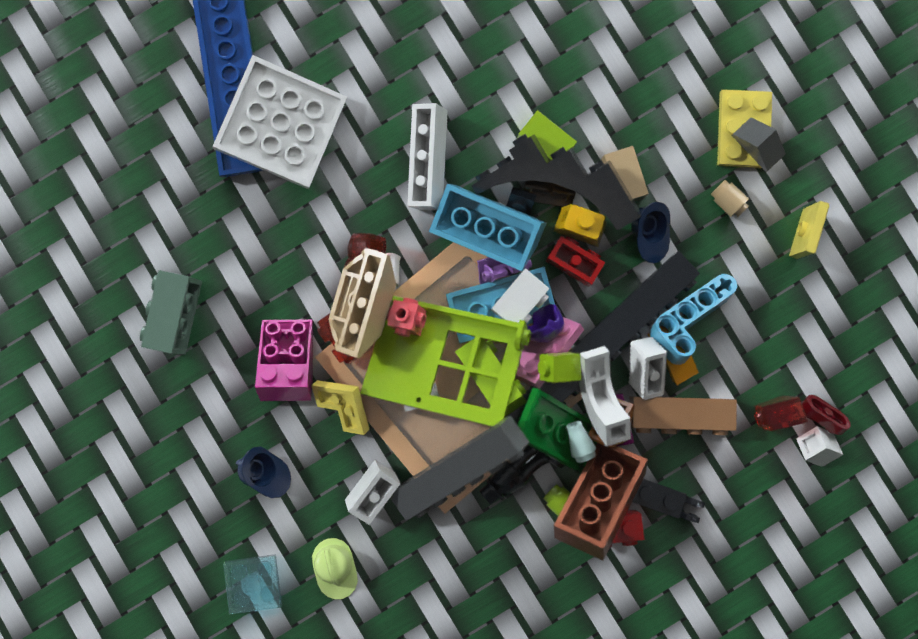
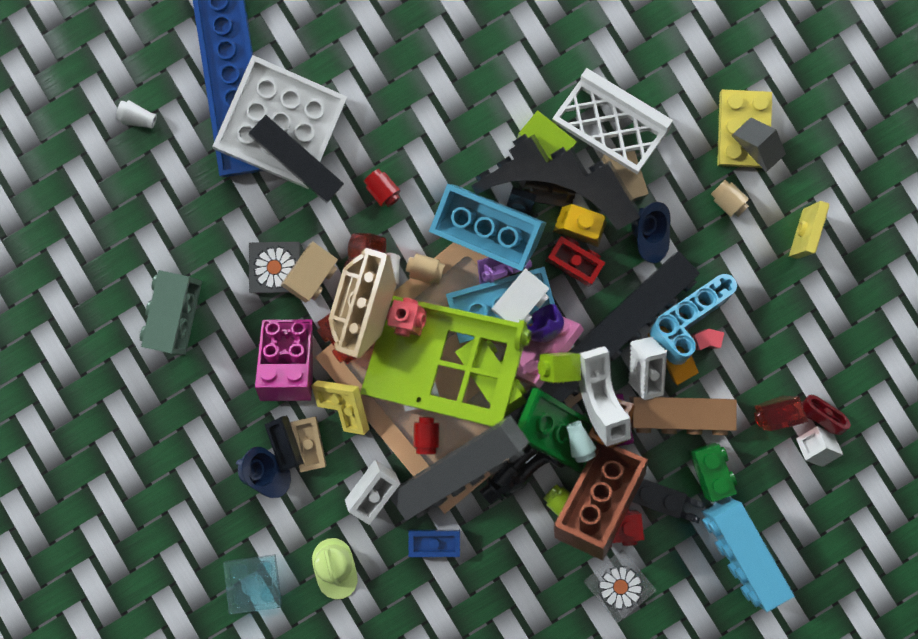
(134, 115): none -> white cone
(271, 264): none -> tile
(284, 443): none -> black tile
(296, 159): none -> black tile
(309, 273): none -> tan brick
(309, 443): none -> tan plate
(382, 188): none -> red brick
(425, 269): none -> tan brick
(426, 435): none -> red brick
(427, 156): white brick -> none
(434, 543): none -> blue plate
(620, 586): none -> tile
(621, 102): none -> white fence
(708, 338): none -> coral piece
(713, 472): none -> green brick
(747, 554): none -> medium azure brick

